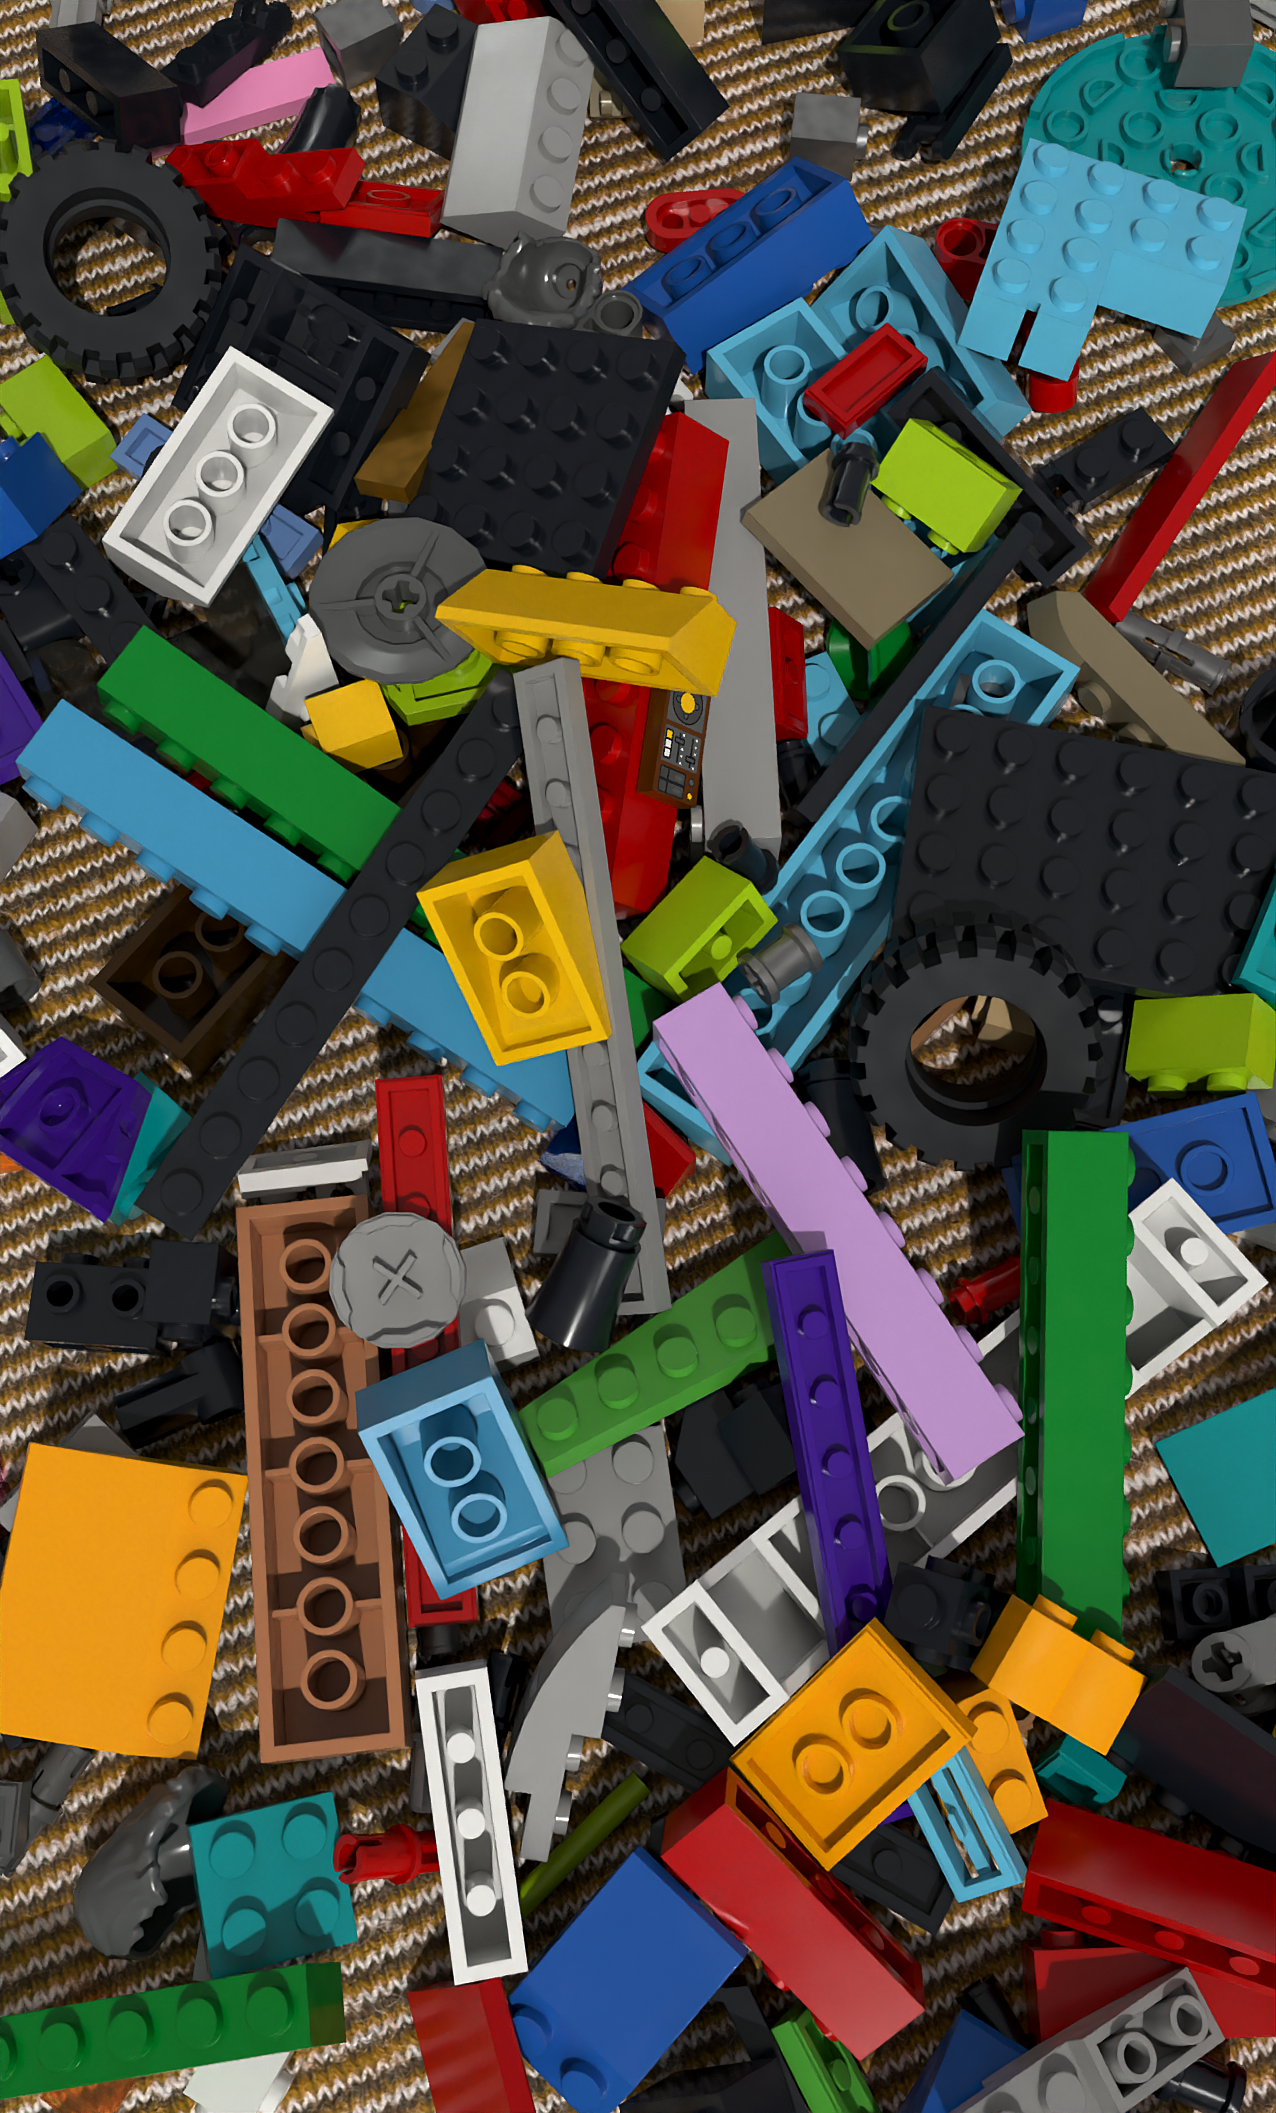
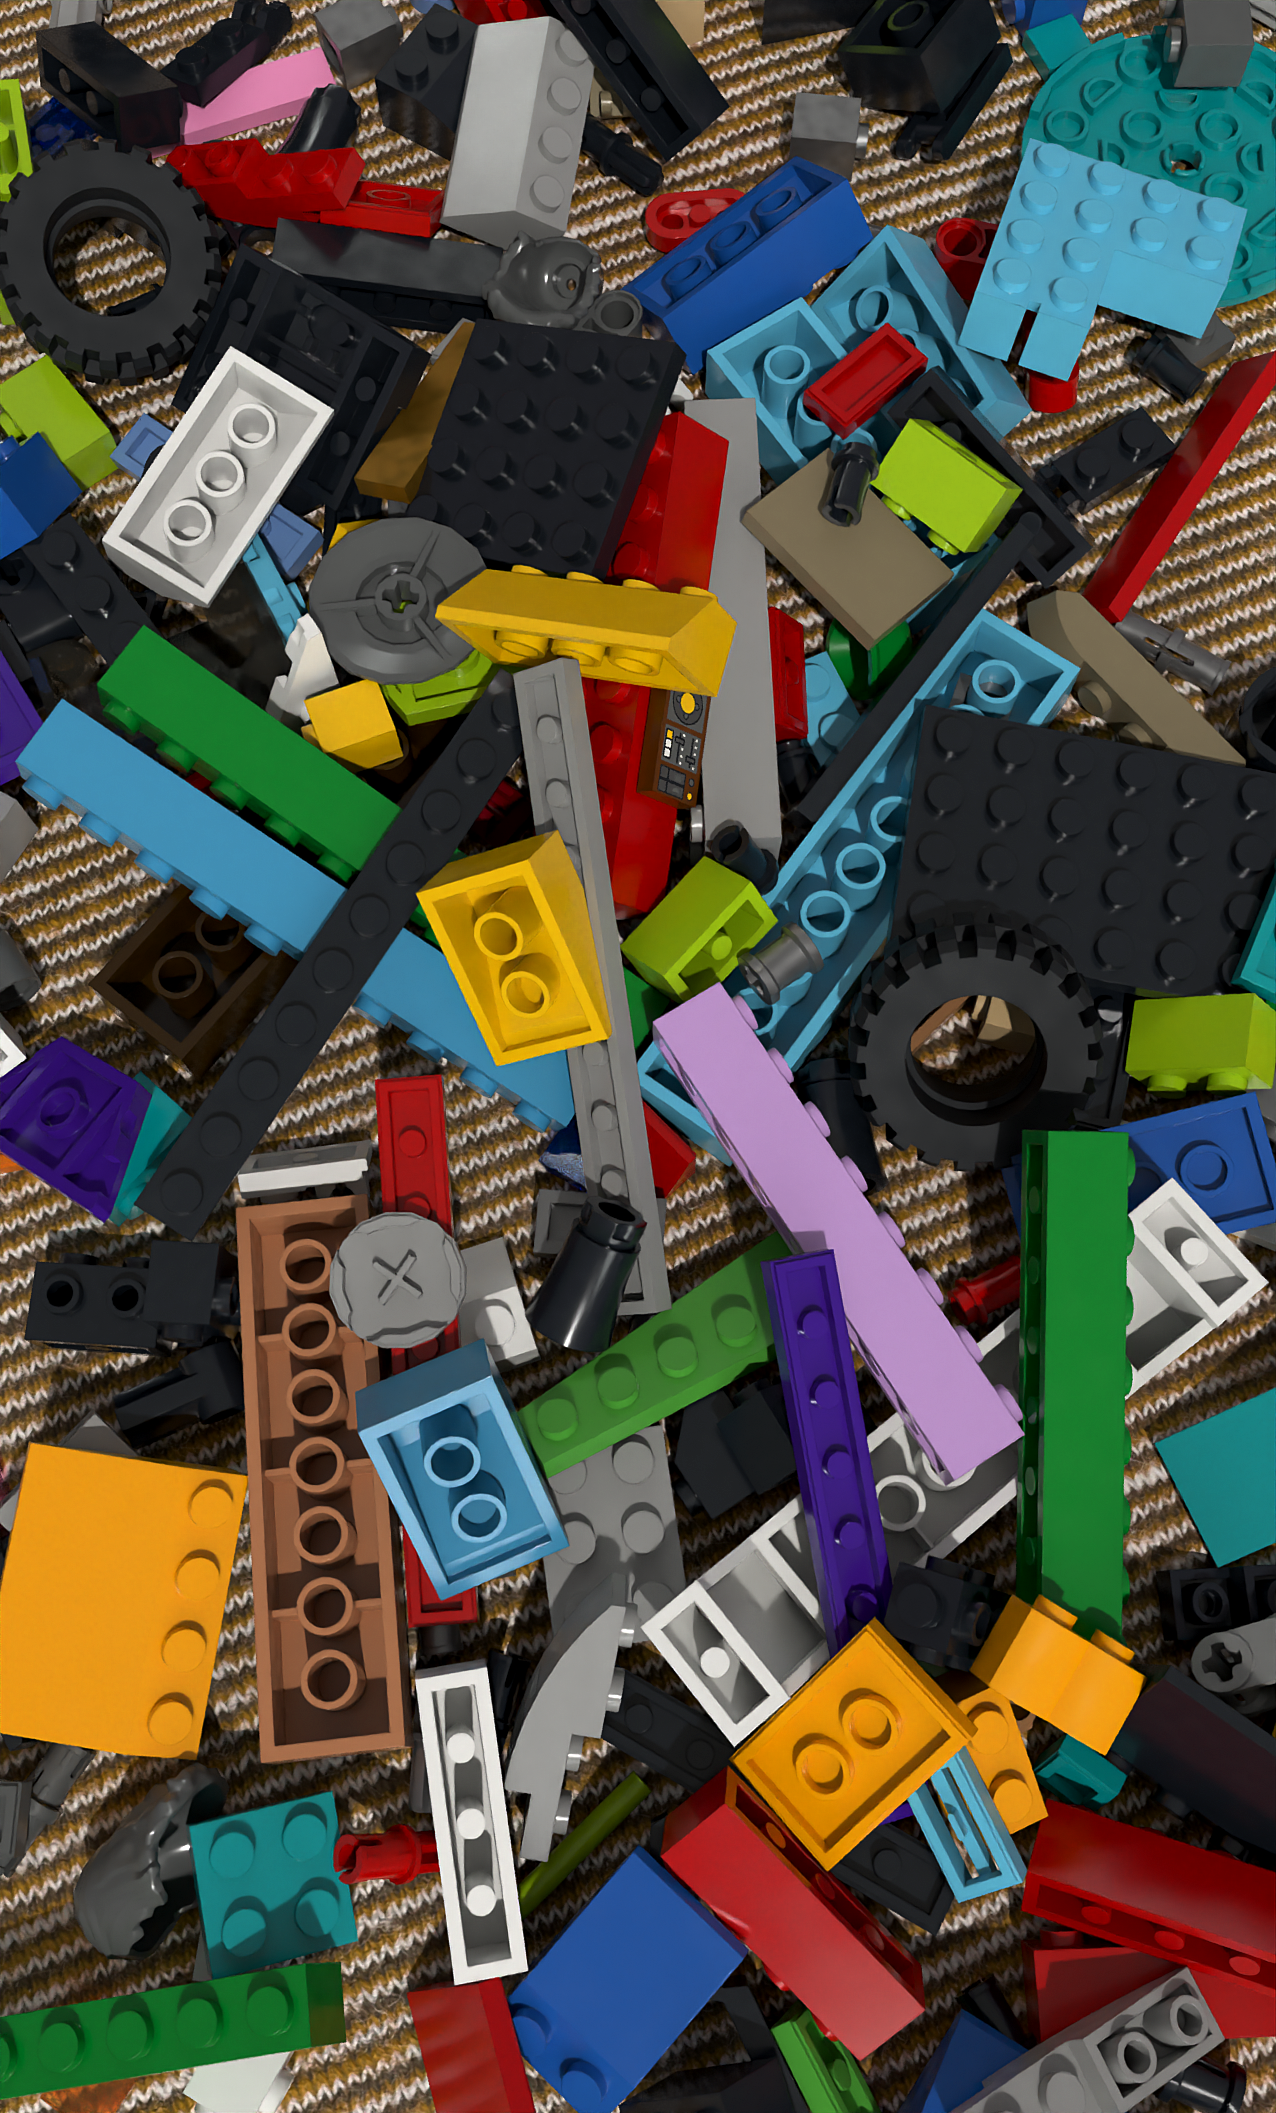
(619, 156): none -> black axle
(1054, 43): none -> teal tile
(1169, 368): none -> black pin

